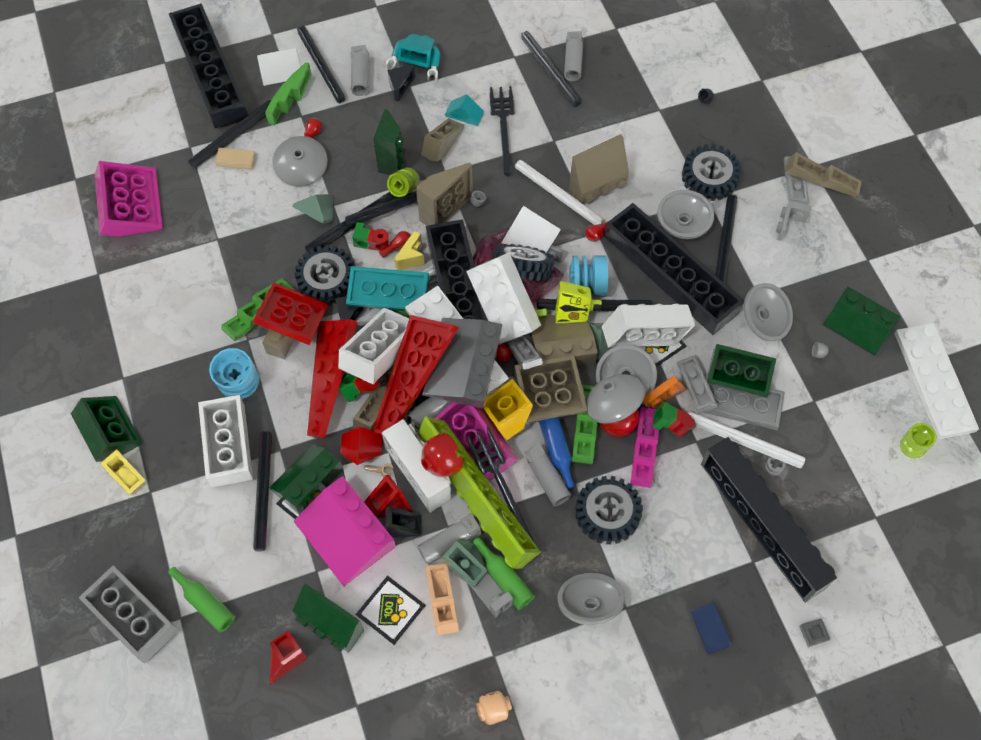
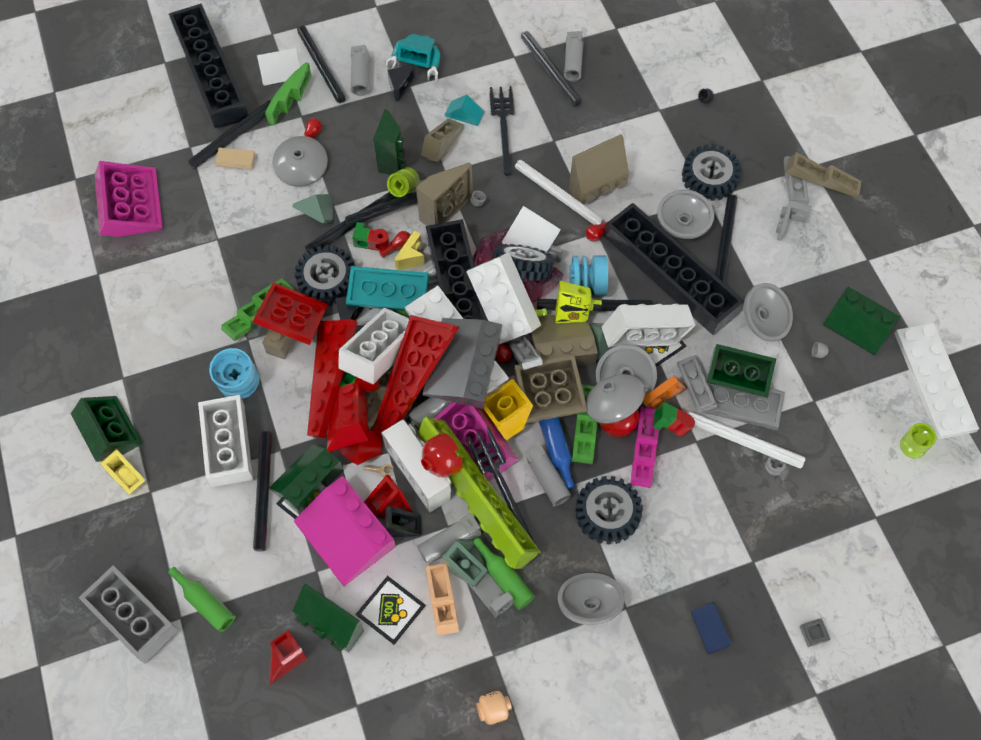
(349, 418): none -> red slope
(768, 520): black brick -> none

